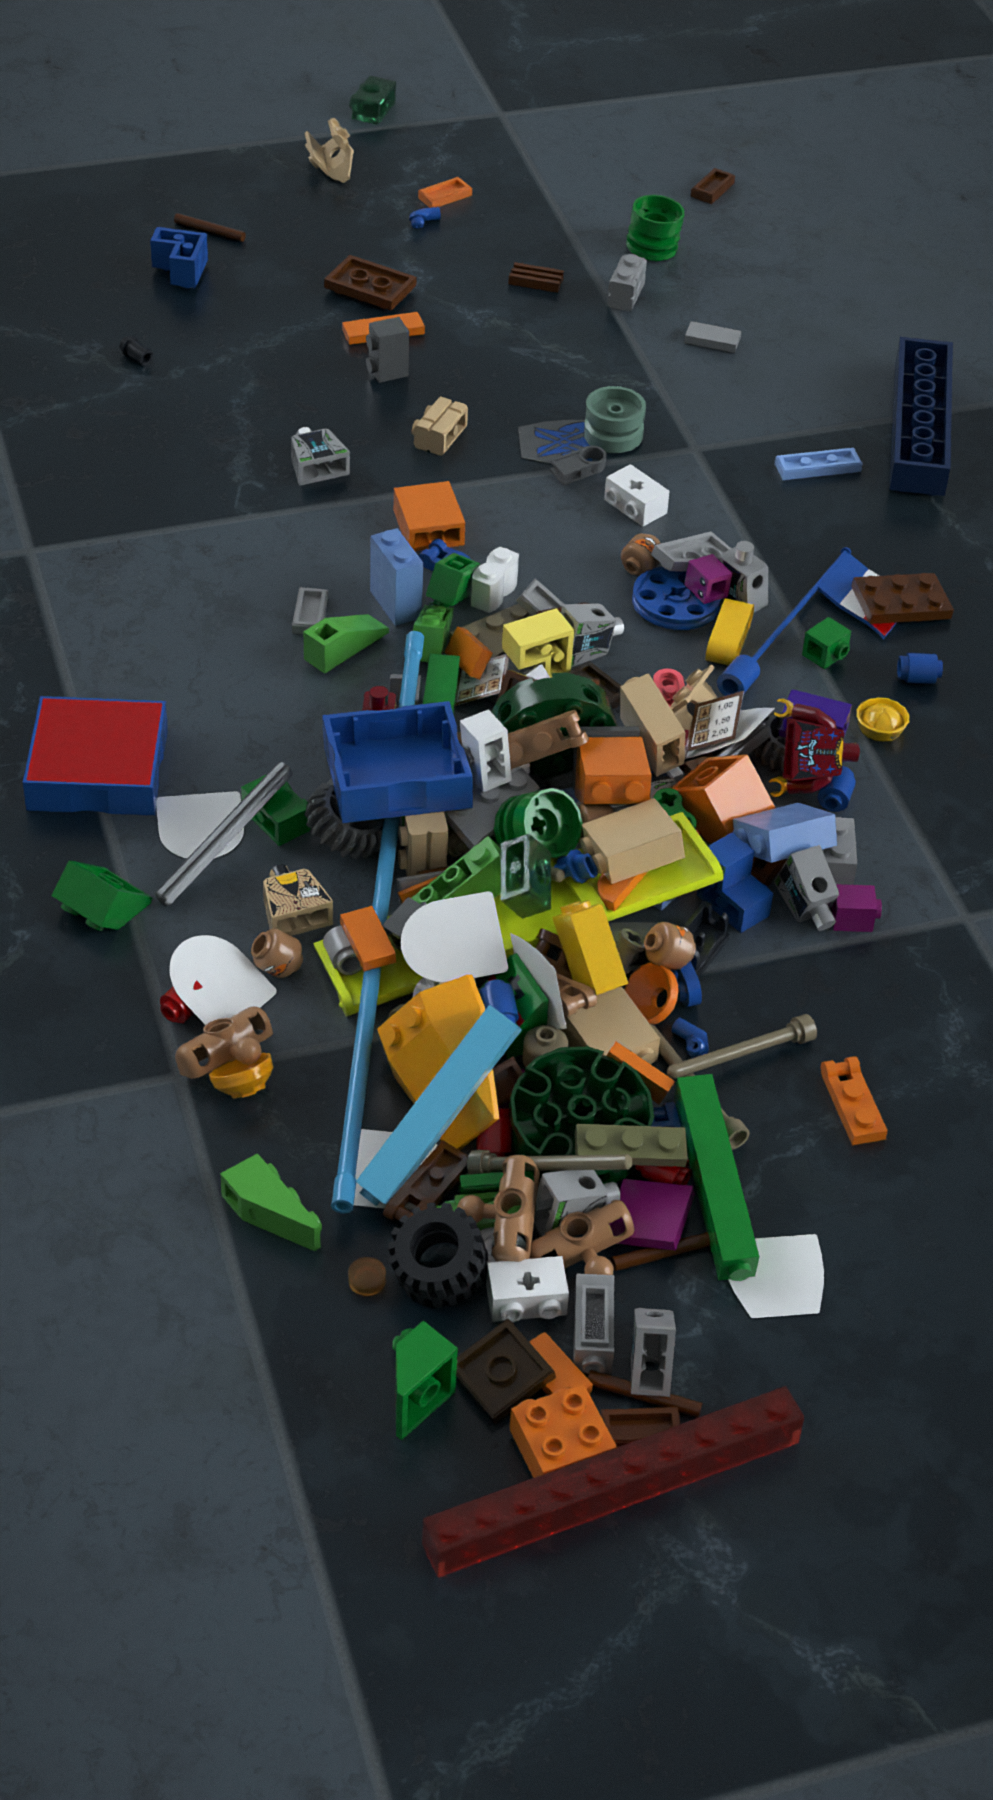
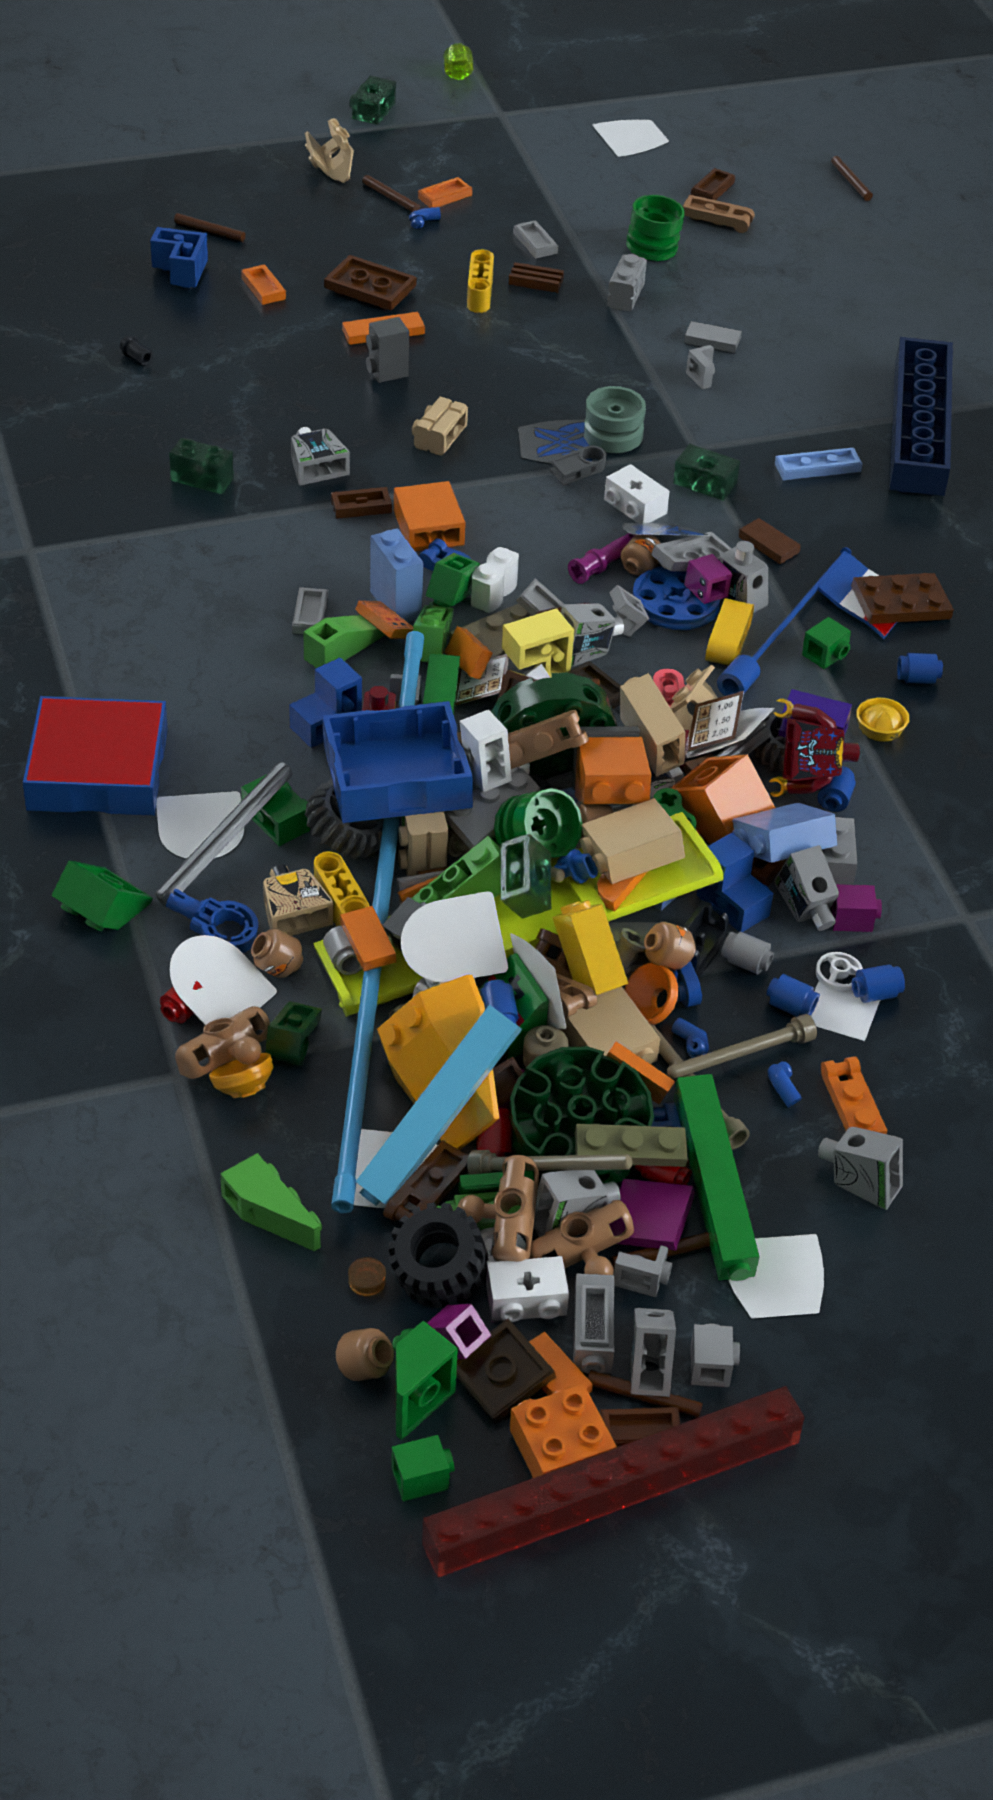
(201, 465): none -> clear green brick
(210, 913): none -> blue pin
(263, 284): none -> orange tile
(290, 1032): none -> dark green plate
(336, 691): none -> blue brick
(339, 884): none -> yellow beam
(361, 502): none -> reddish brown tile
(364, 1354): none -> medium nougat head
(384, 619): none -> orange tile
(390, 193): none -> reddish brown bar
(421, 1467): none -> green brick
(458, 60): none -> clear neon green head
(461, 1327): none -> magenta brick
(480, 281): none -> yellow beam
(535, 239): none -> light grey tile
(596, 560): none -> magenta pin
(628, 609): none -> light grey bracket
(630, 136): none -> white sticker
(641, 1274): none -> light grey bracket
(659, 529): none -> sticker
(700, 366): none -> light grey bracket
(706, 472): none -> clear green brick
(713, 1355): none -> light grey brick
(719, 212): none -> medium nougat plate
(747, 952): none -> light grey brick
(769, 540): none -> reddish brown tile
(779, 1077): none -> blue arm
(792, 996): none -> blue brick
(842, 960): none -> white piece
(843, 1012): none -> white sticker
(851, 178): none -> reddish brown bar
(866, 1164): none -> light grey torso
(878, 983): none -> blue brick

